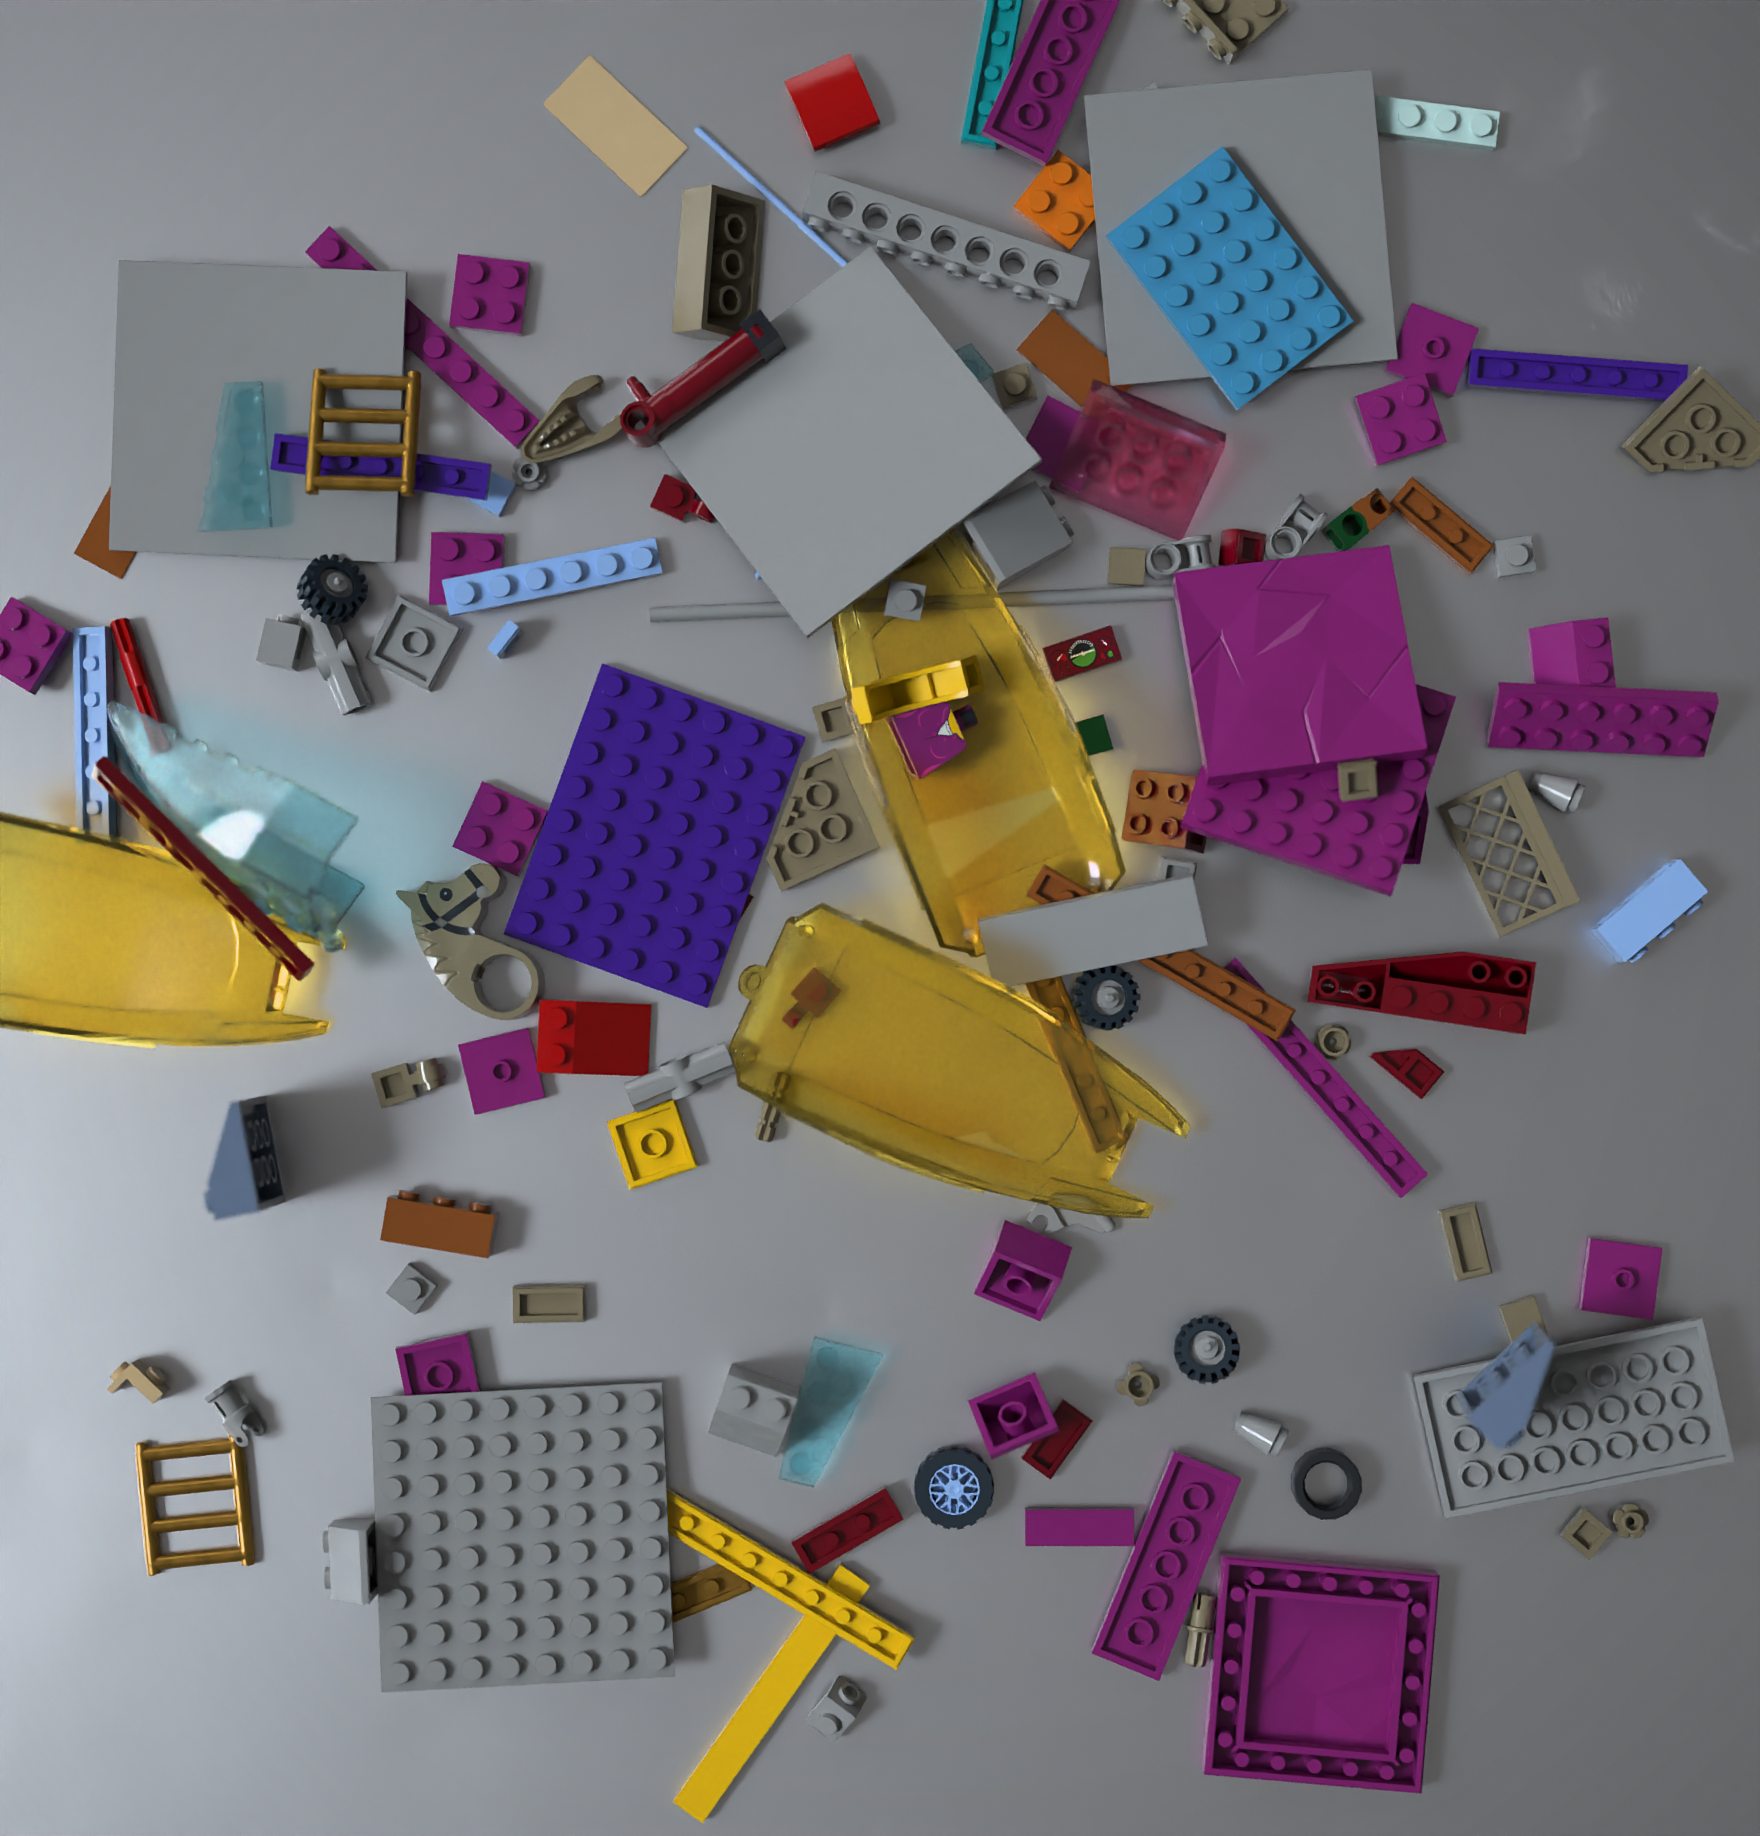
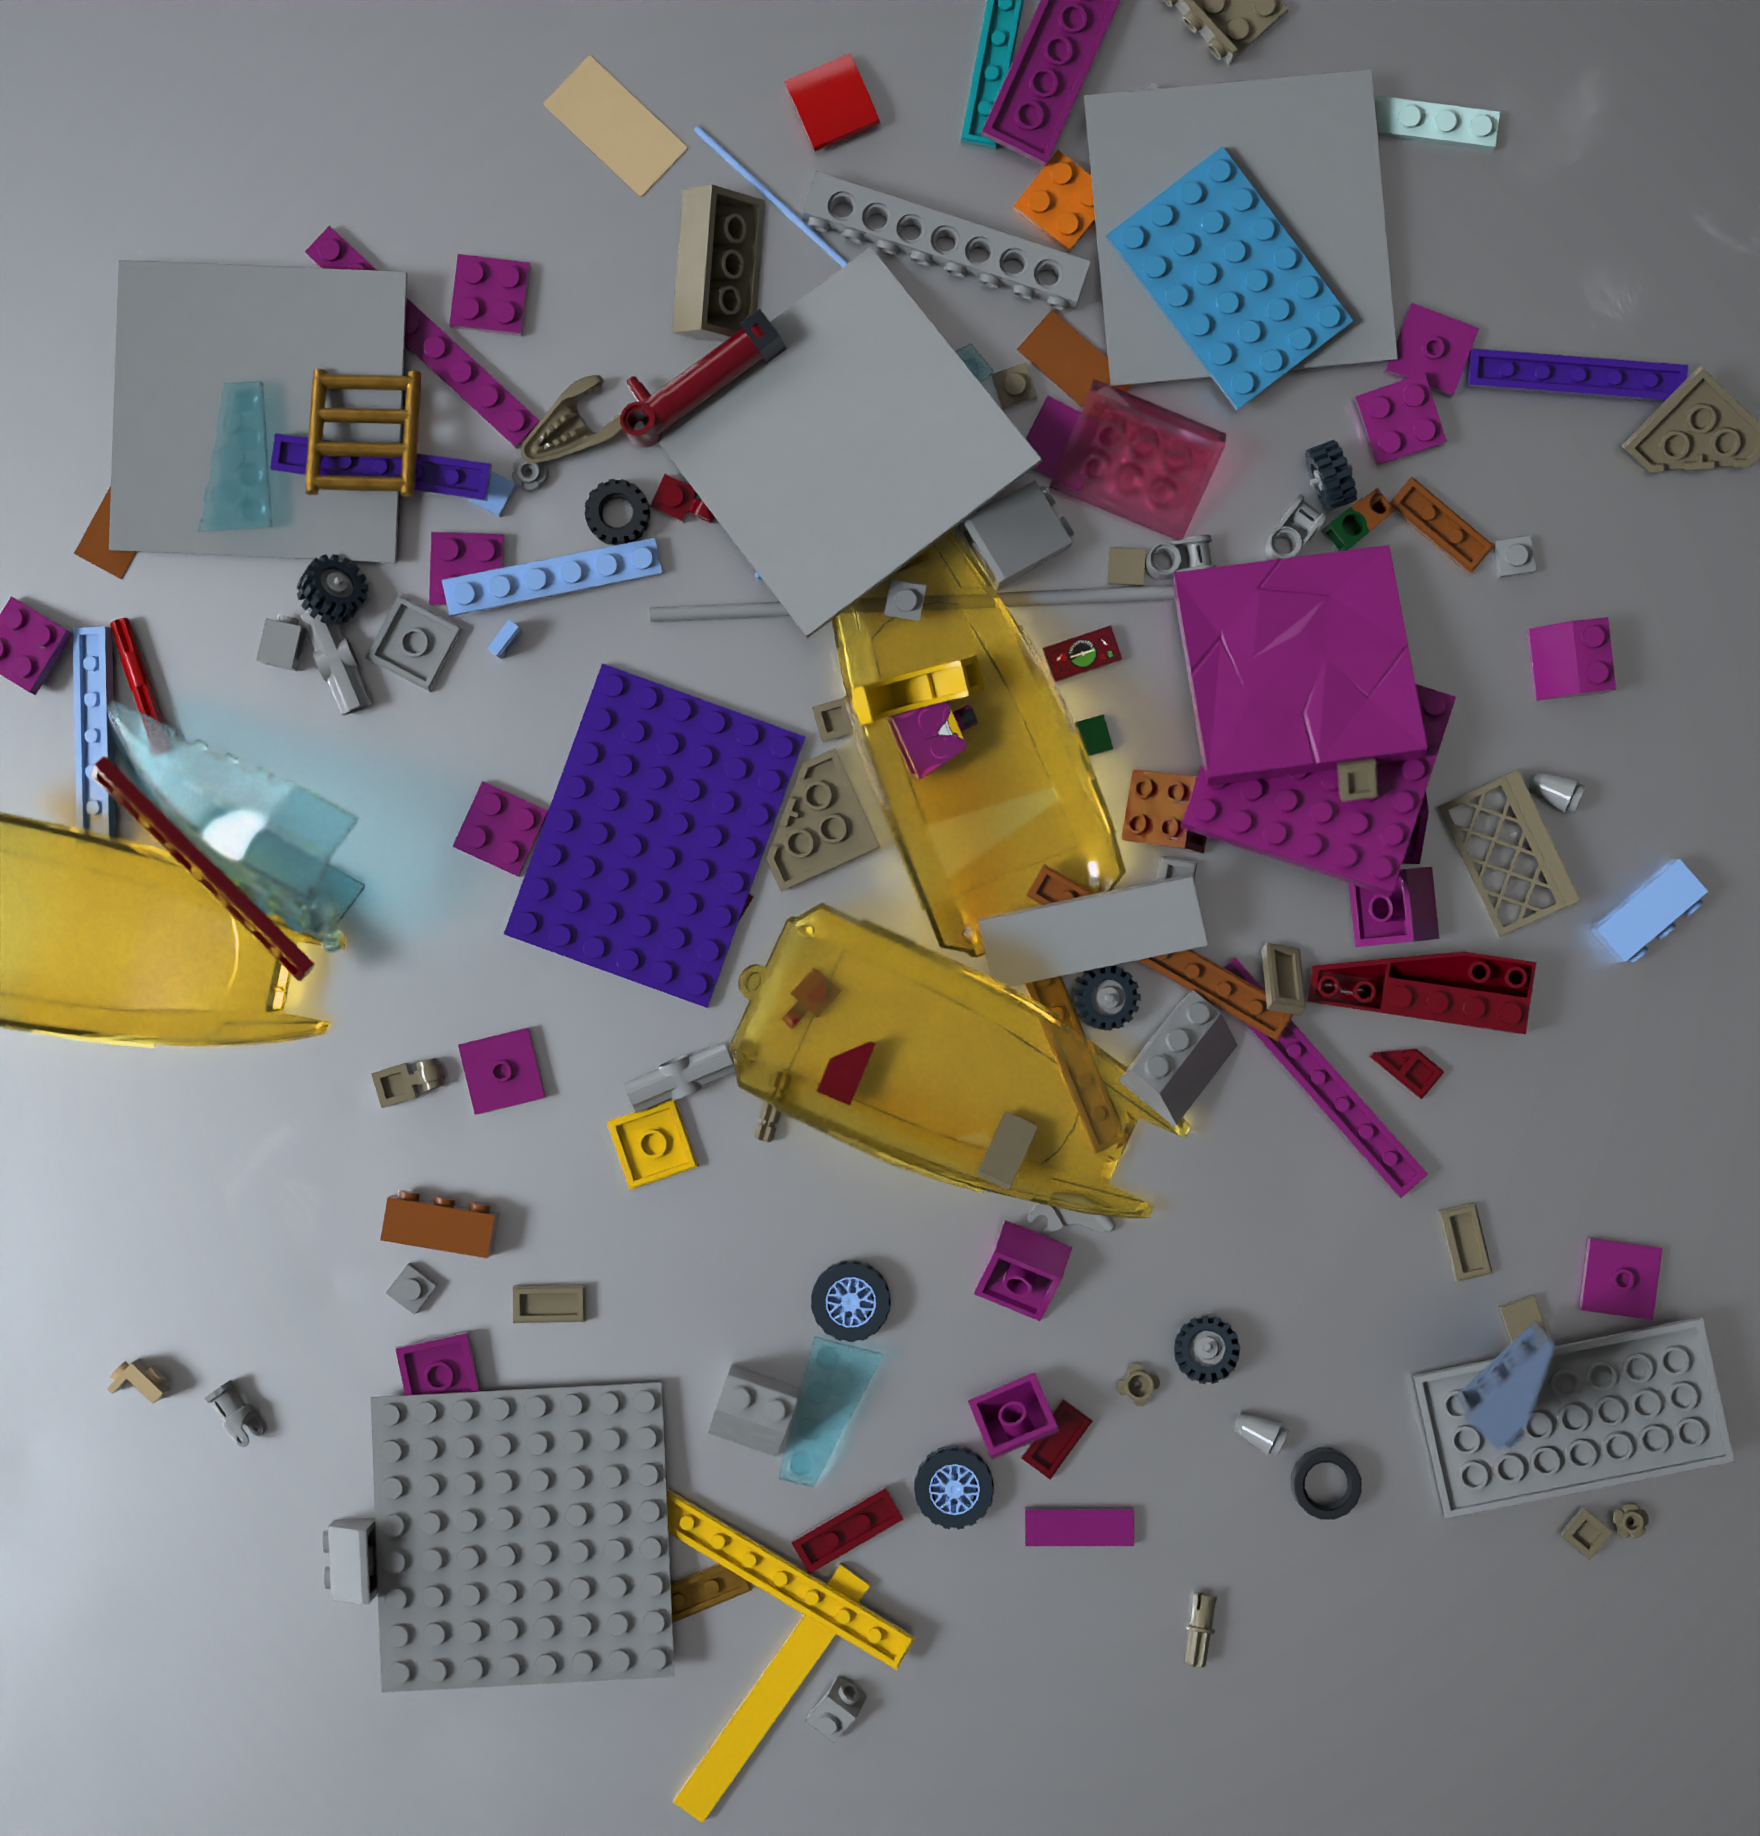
(153, 1526): pearl gold bar -> none
(246, 1163): sand blue slope -> none
(449, 933): dark tan animal -> none
(593, 1038): red slope -> none
(617, 489): none -> black tyre
(844, 1073): none -> dark red tile
(850, 1301): none -> black wheel
(1007, 1150): none -> dark tan tile
(1165, 1565): magenta plate -> none
(1180, 1058): none -> light grey slope
(1241, 547): dark red slope -> none
(1283, 979): none -> dark tan tile
(1320, 1672): magenta tile -> none
(1331, 475): none -> black wheel
(1342, 1044): dark tan plate -> none
(1401, 918): none -> magenta slope
(1601, 719): magenta plate -> none

